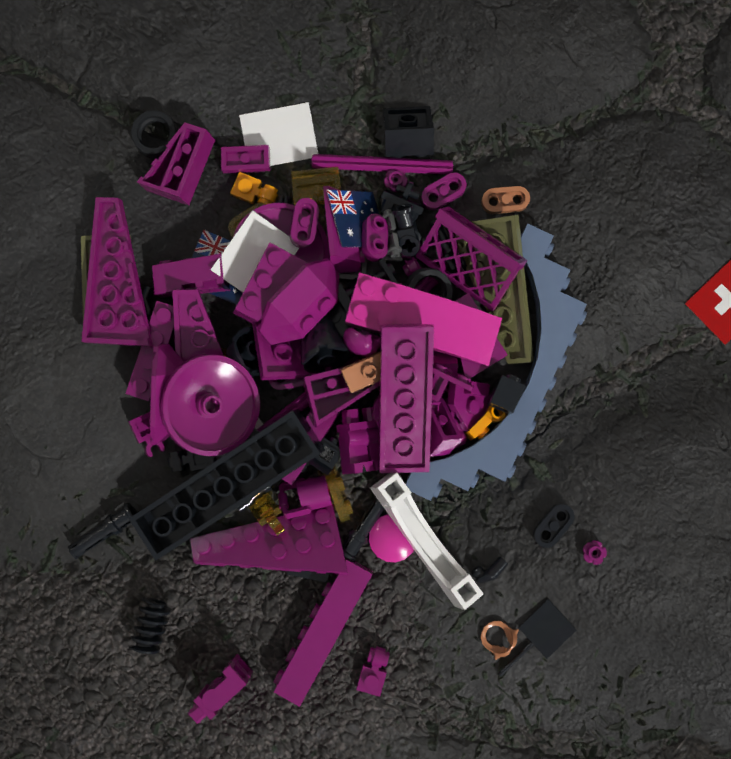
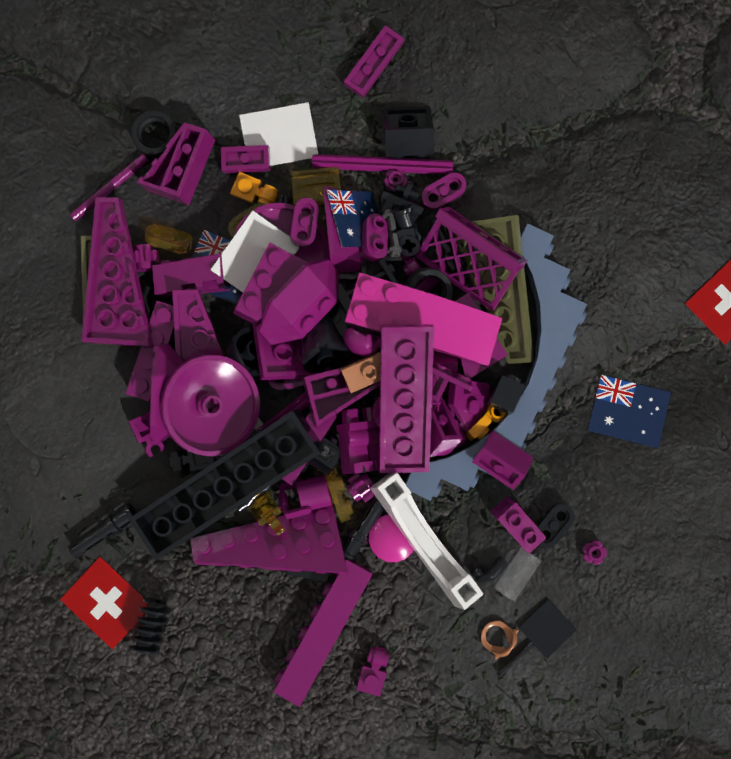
(105, 602): none -> red sticker
(109, 186): none -> magenta bar
(145, 257): none -> magenta gear
(168, 238): none -> clear yellow plate
(221, 690): magenta hips -> none
(360, 487): none -> magenta gear
(374, 61): none -> magenta plate
(503, 460): none -> magenta panel
(504, 199): nougat plate -> none
(517, 574): none -> clear hinge
(518, 524): none -> magenta bracket
(629, 411): none -> dark blue sticker

